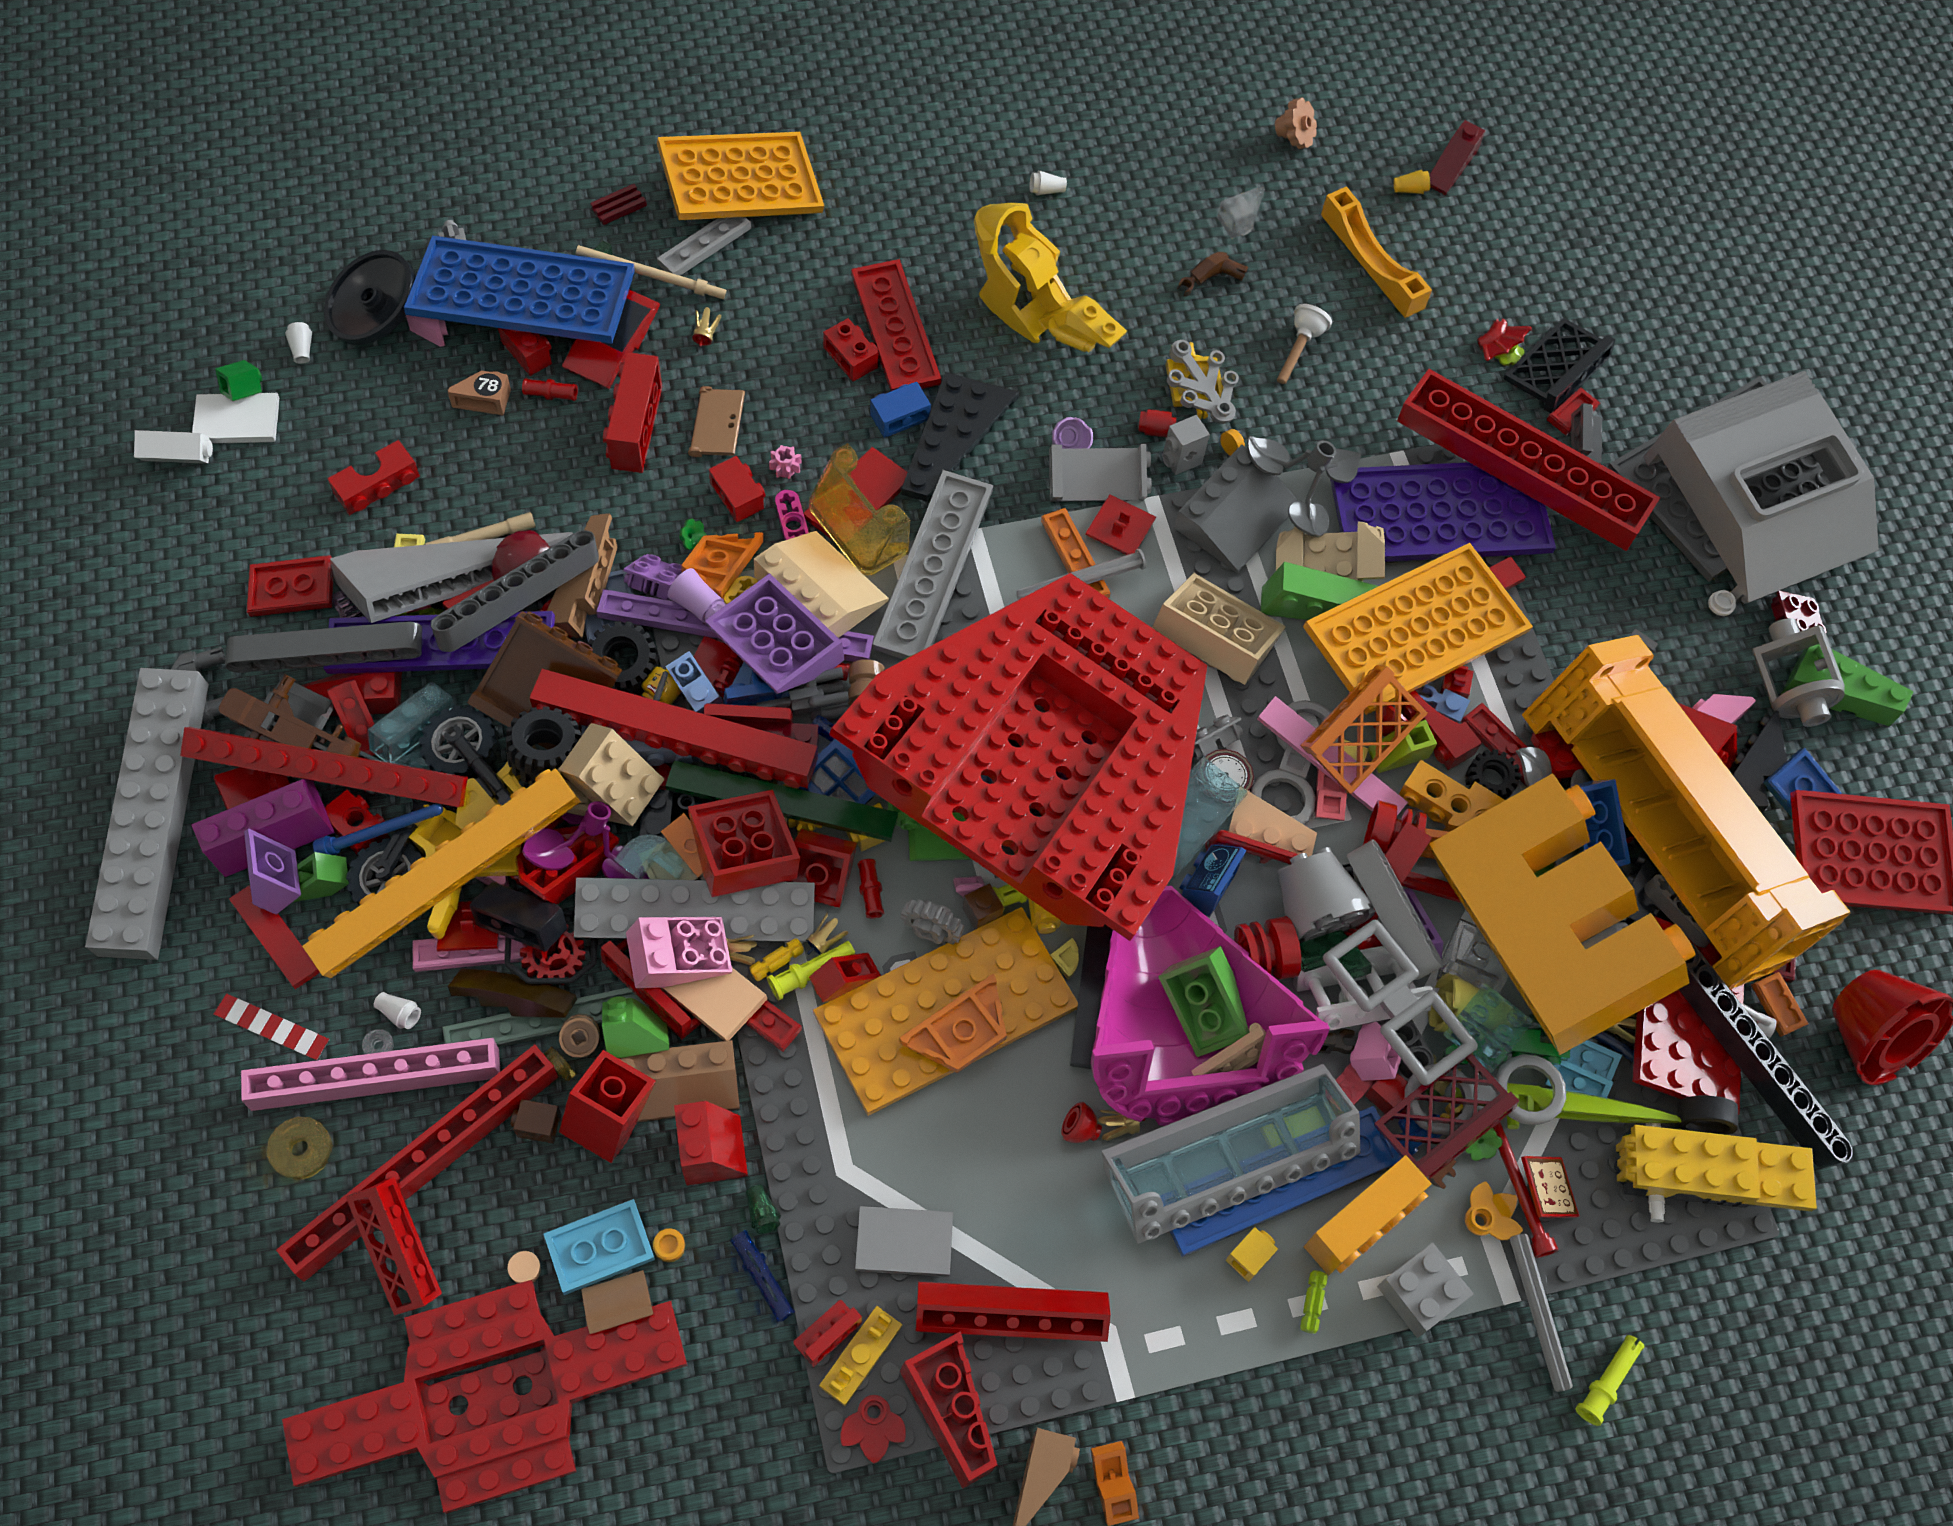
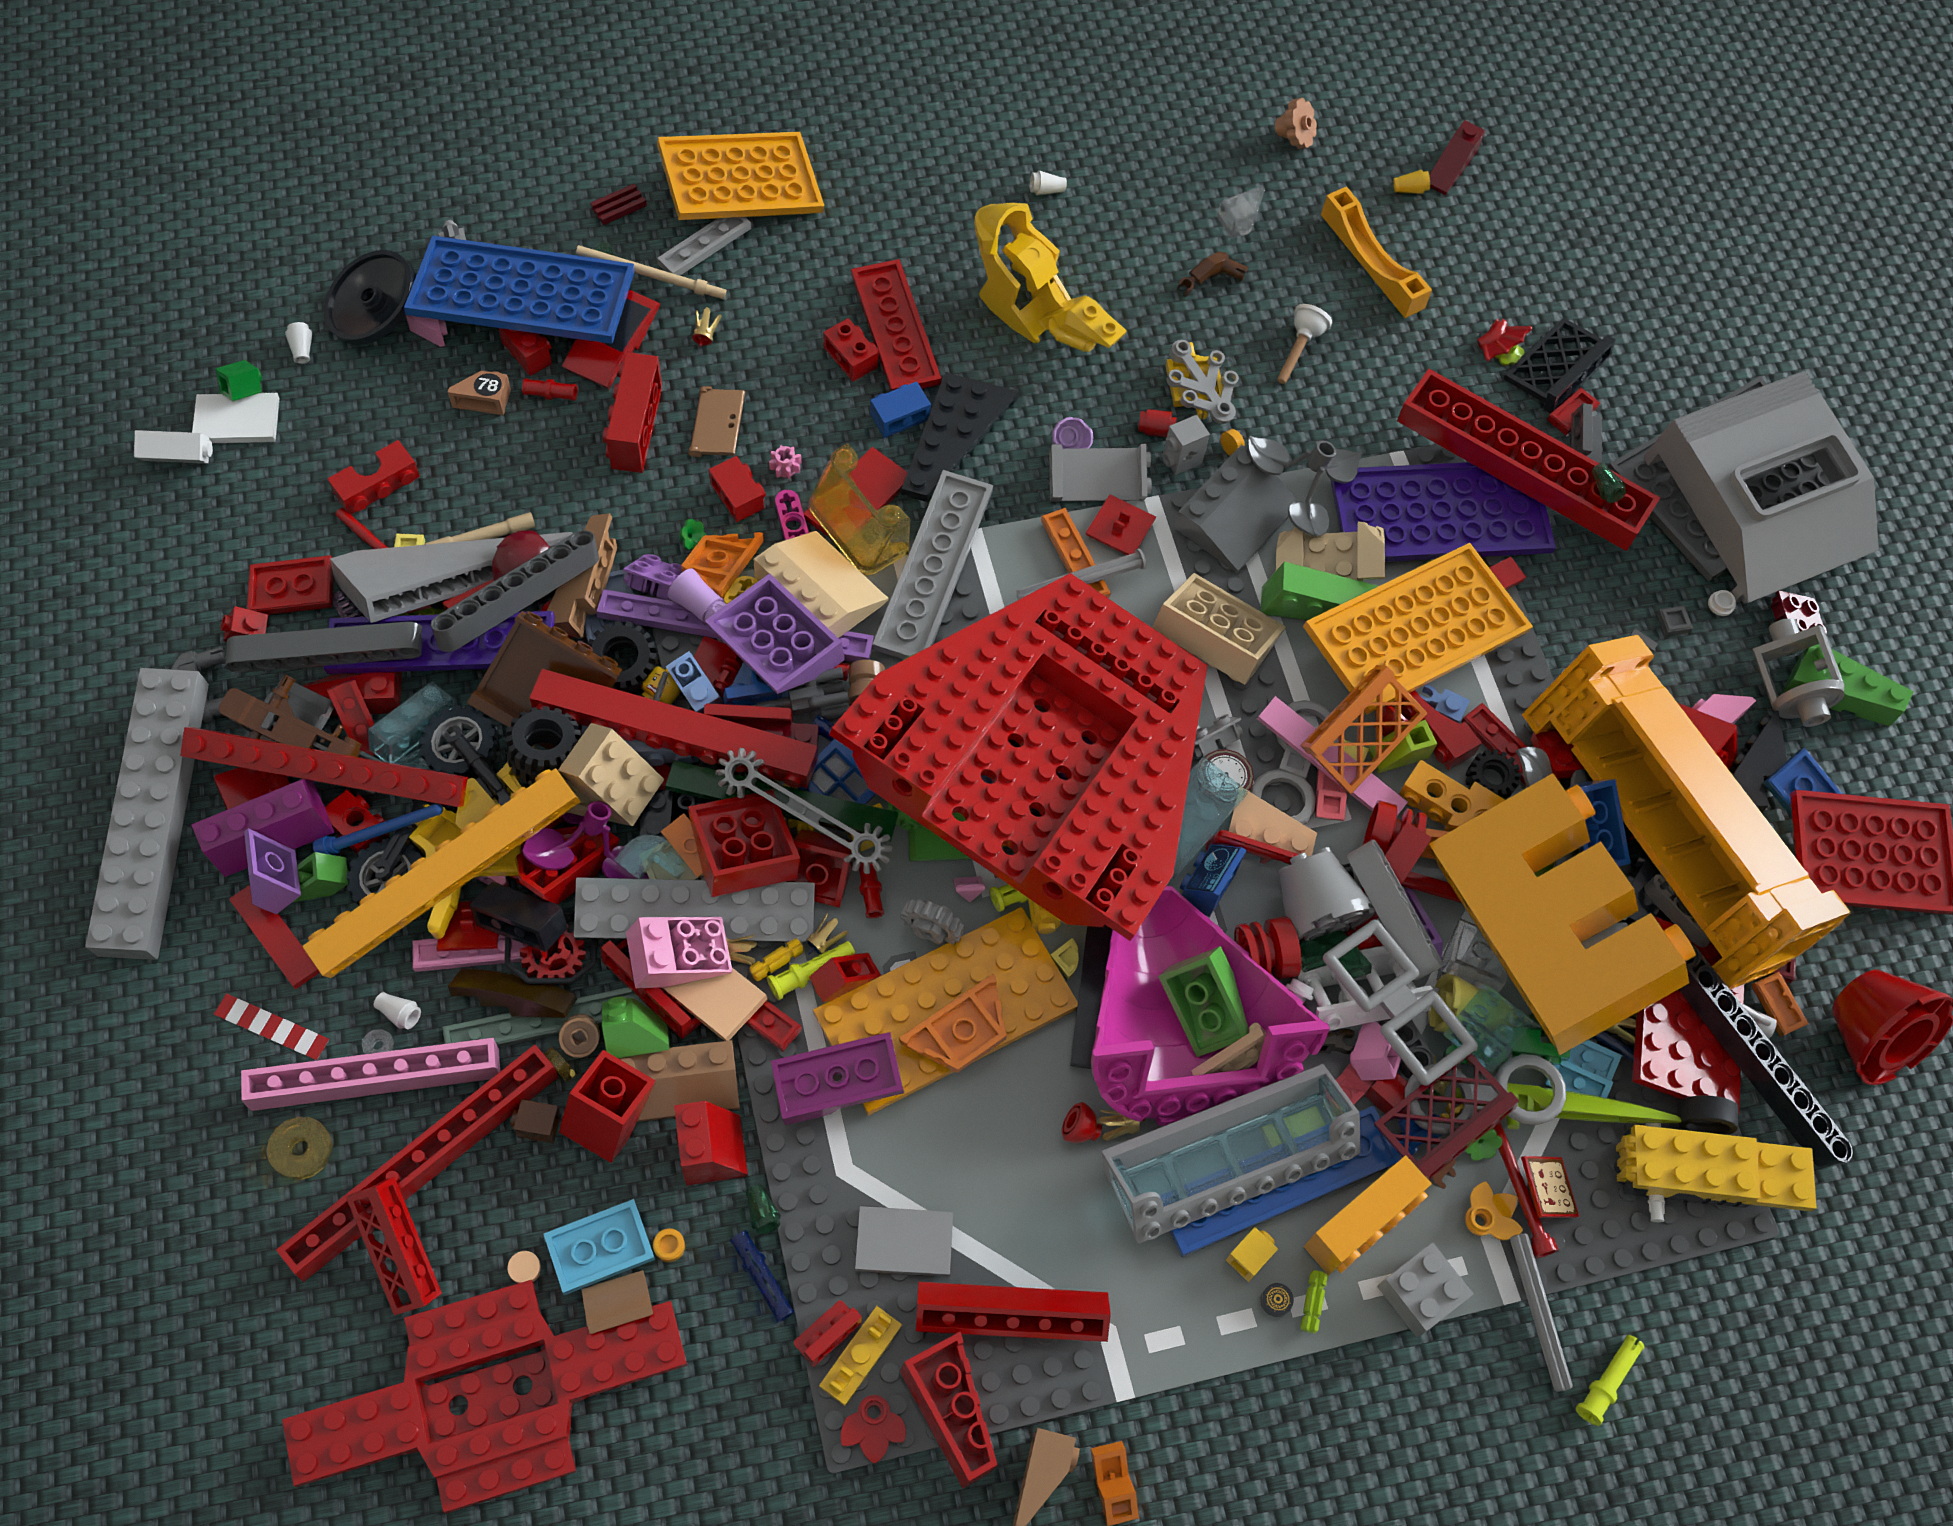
(243, 622): none -> red bracket
(359, 529): none -> red piece
(802, 809): none -> light grey arm
(807, 1083): none -> magenta piece
(982, 906): reddish brown brick -> none
(1277, 1300): none -> black tile
(1300, 989): none -> white plate
(1458, 681): red tile -> none
(1609, 484): none -> clear green cone
(1674, 620): none -> dark grey tile

